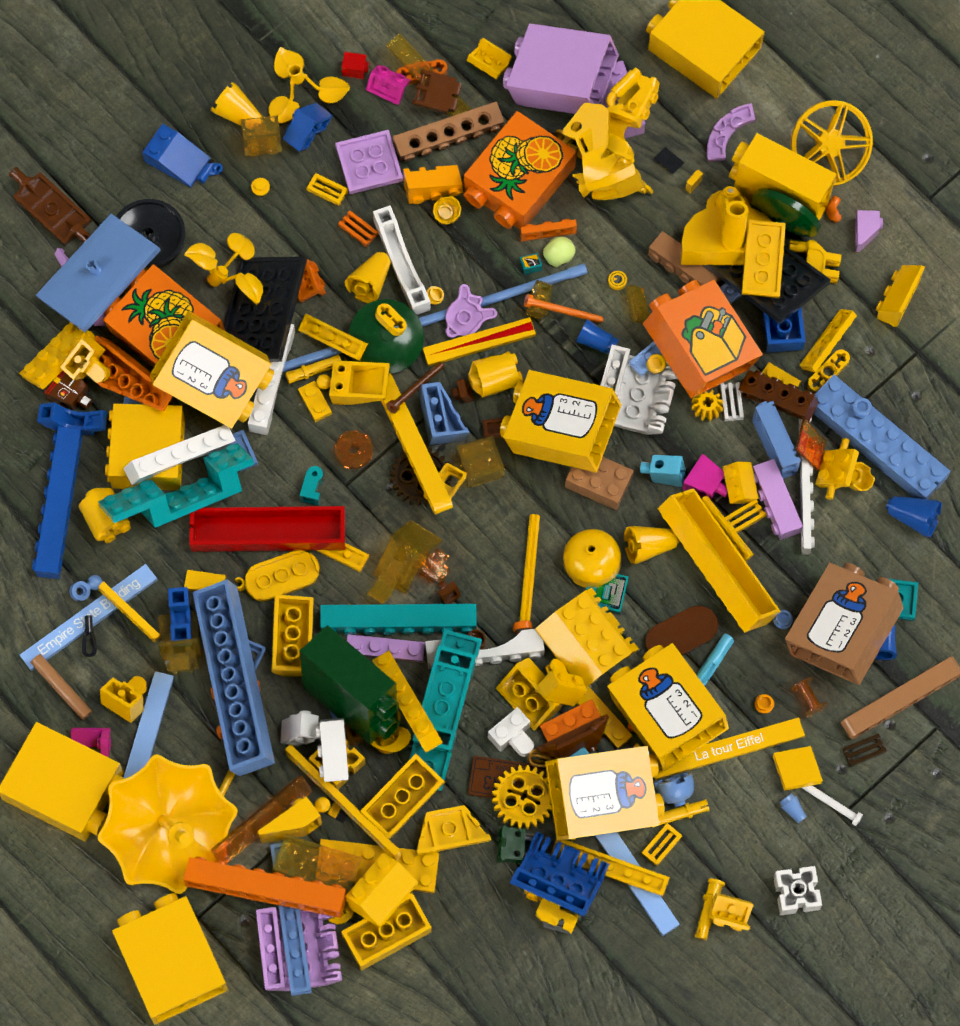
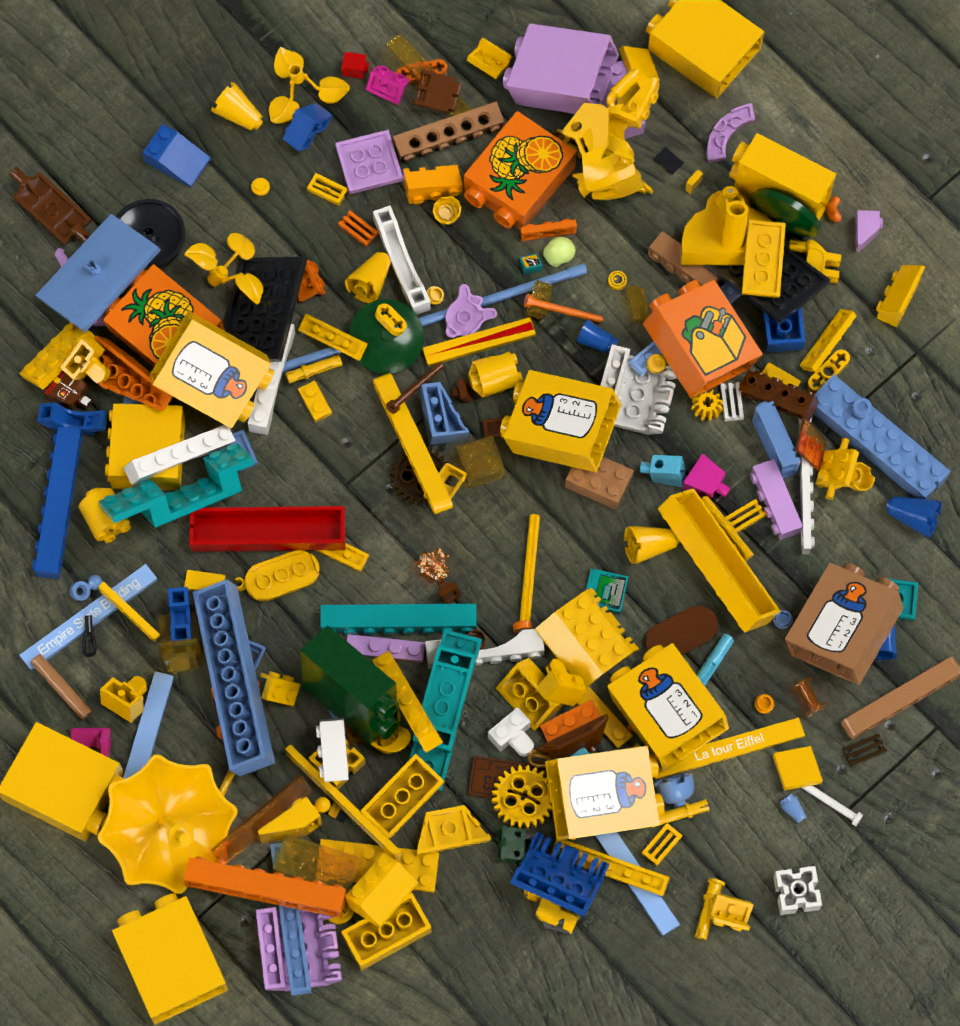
(209, 170): blue arm -> none
(261, 135): clear yellow brick -> none
(280, 689): none -> yellow bracket
(290, 633): yellow brick -> none
(299, 729): white brick -> none
(310, 486): teal leg -> none
(355, 439): clear orange plate -> none
(358, 380): yellow slope -> none
(402, 560): clear yellow piece -> none
(590, 567): yellow cylinder -> none
(640, 59): none -> yellow tile
(740, 482): yellow brick -> none
(831, 142): yellow wheel -> none

